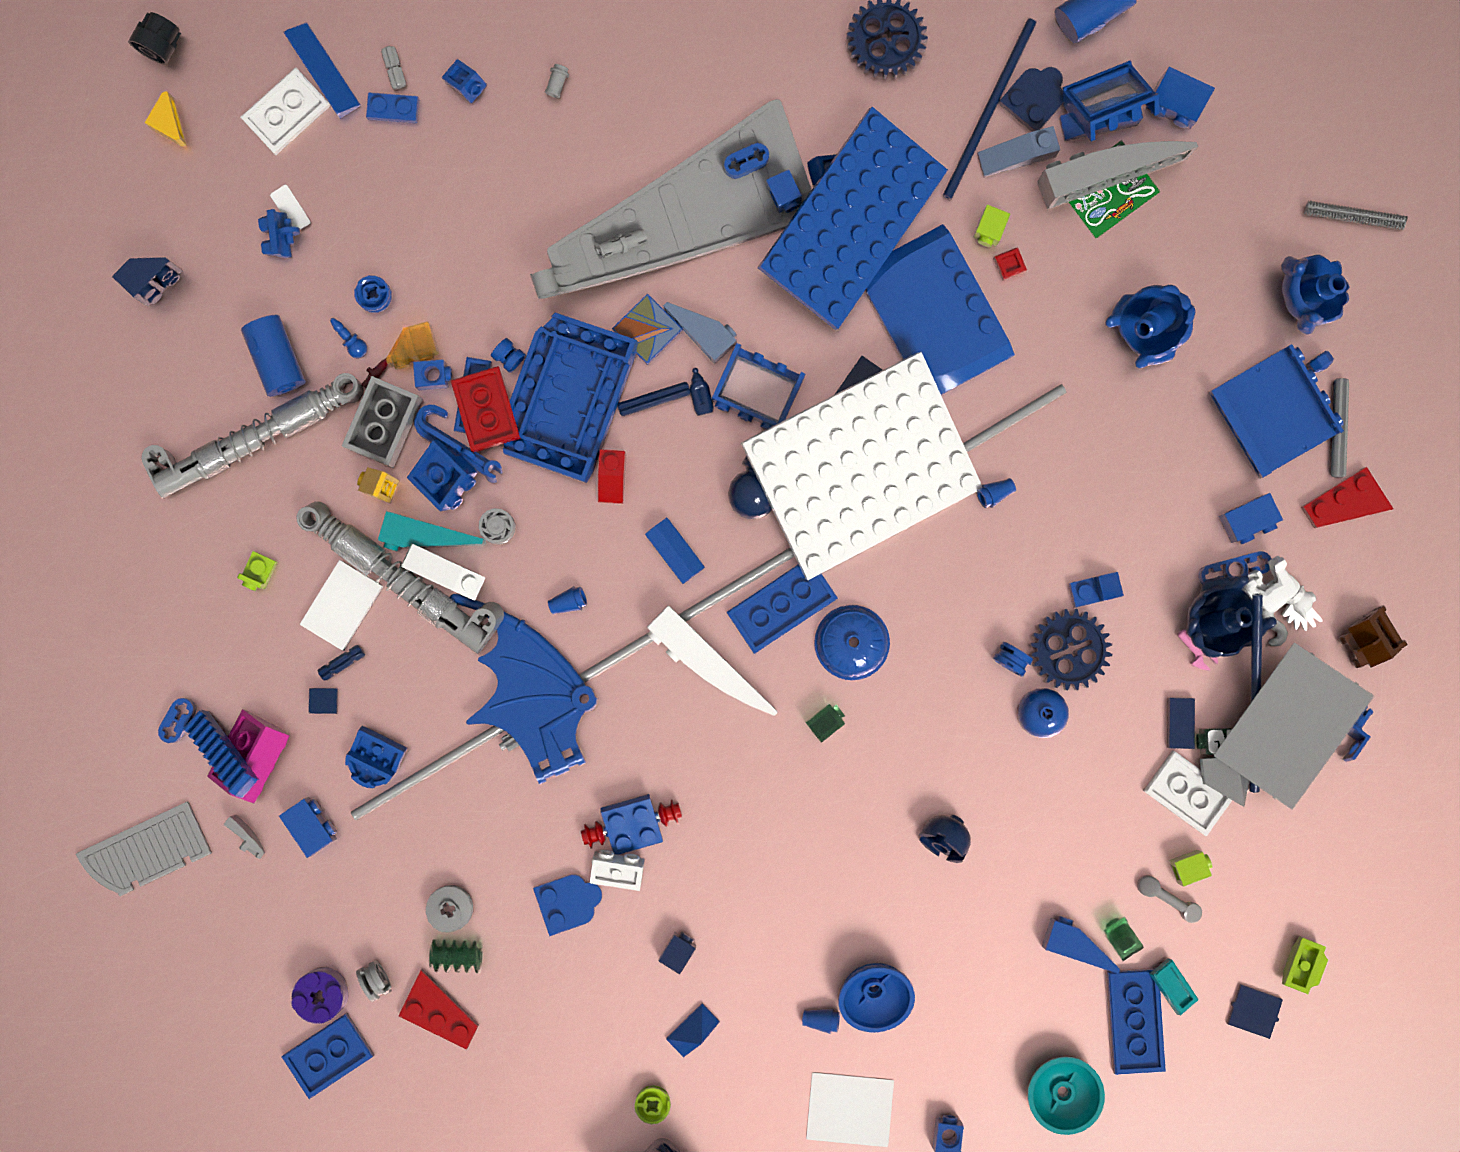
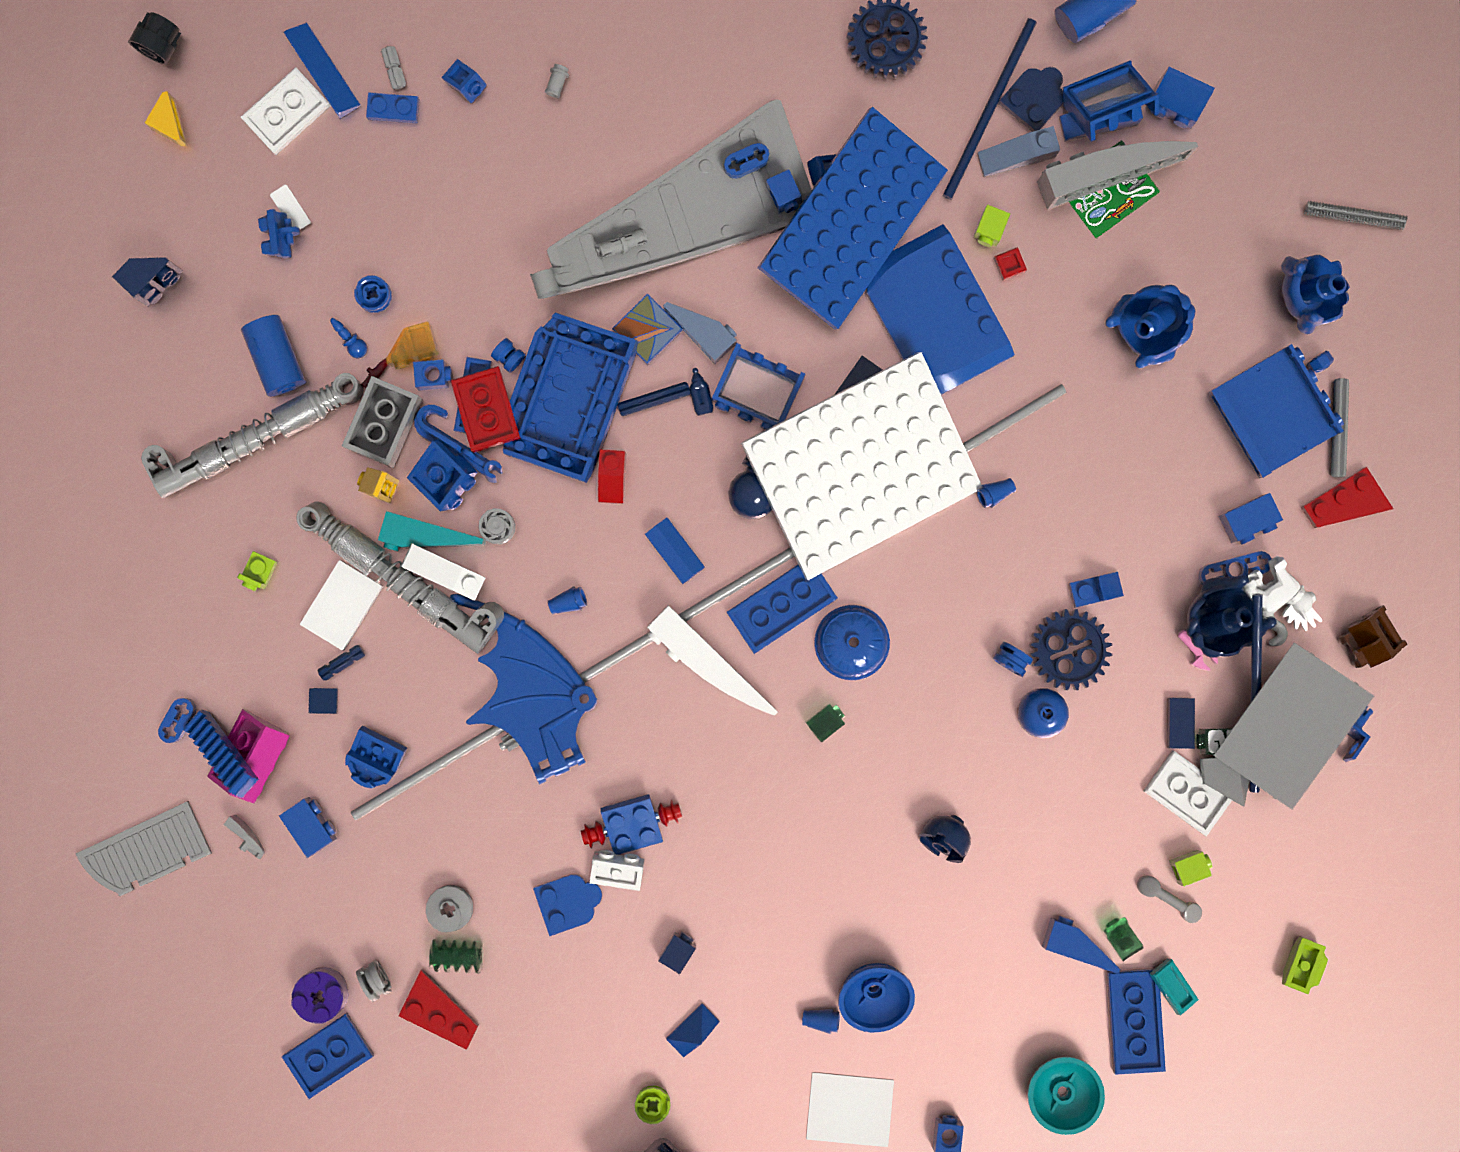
(1255, 1011): dark blue piece -> none

